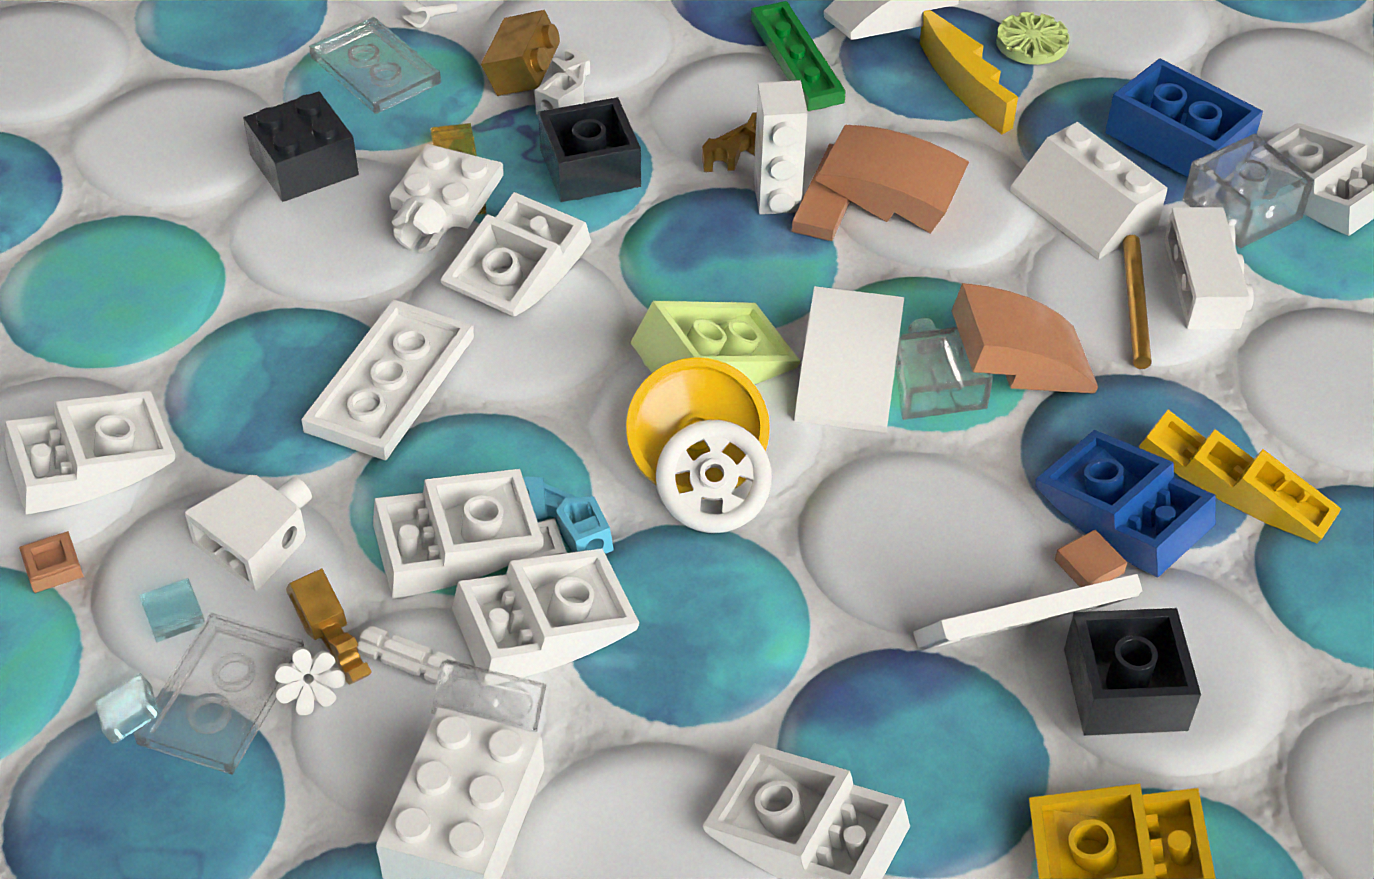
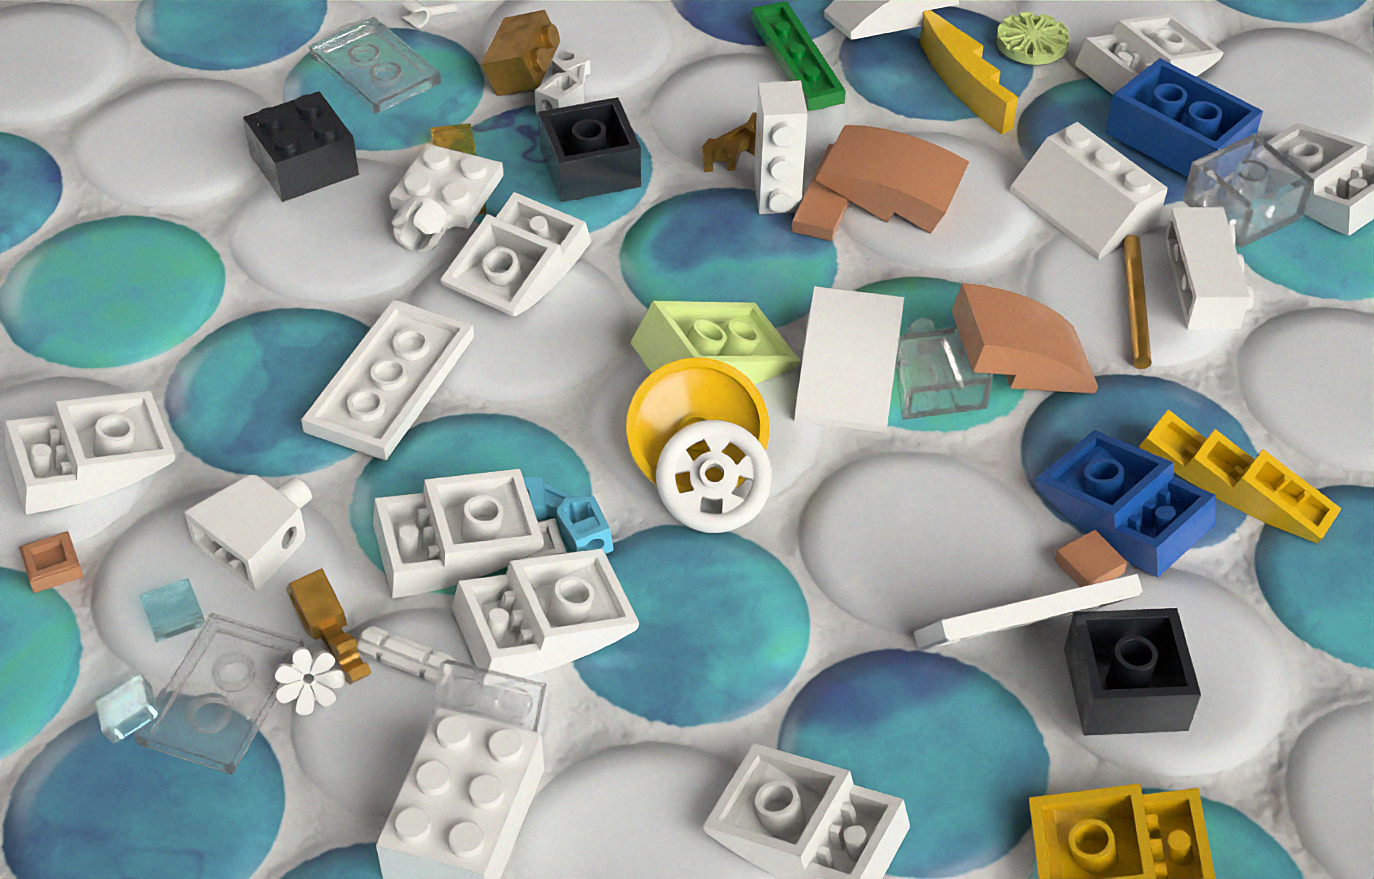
(1138, 43): none -> white slope

